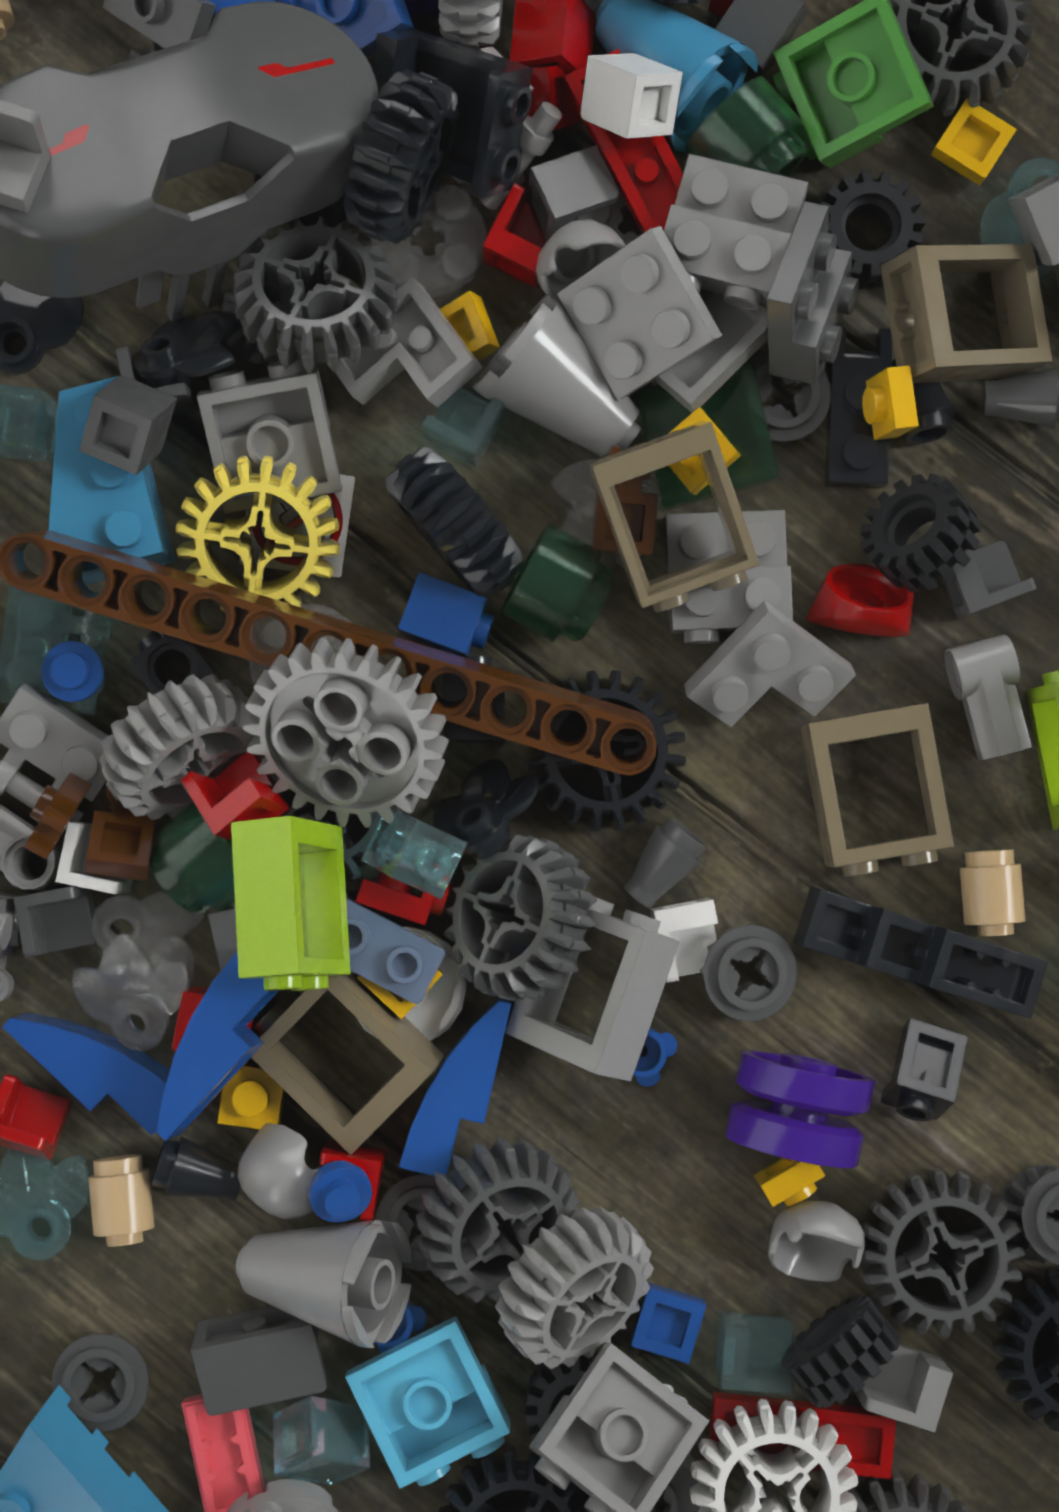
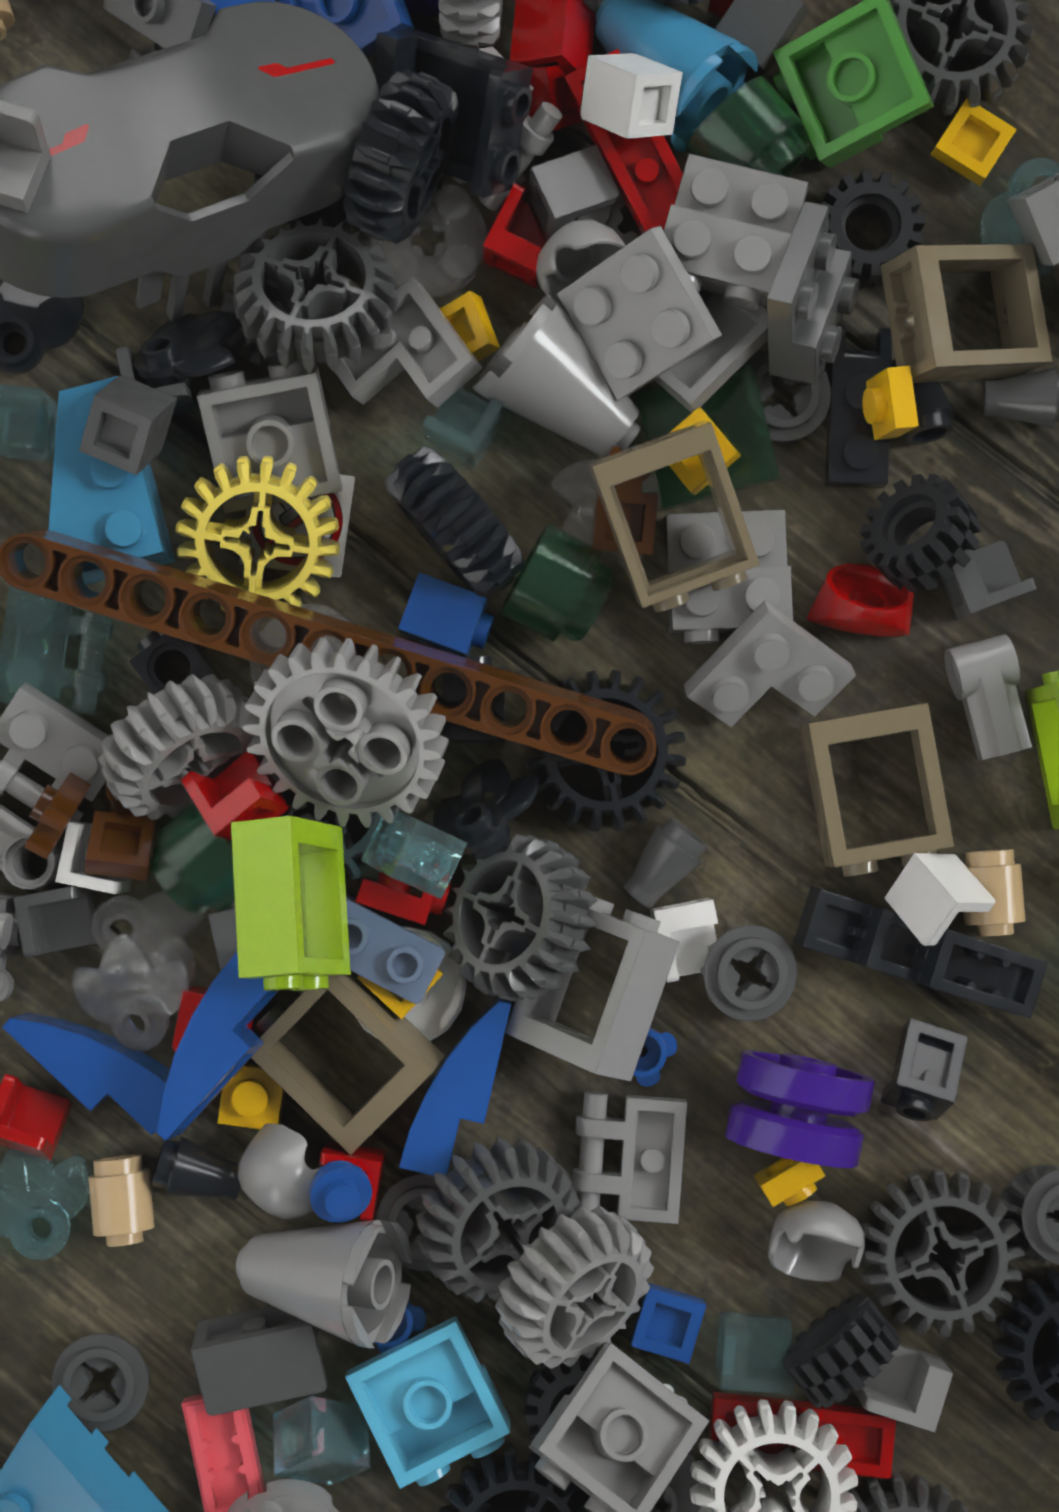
(72, 671): blue plate -> none
(650, 1156): none -> light grey plate
(933, 893): none -> white panel

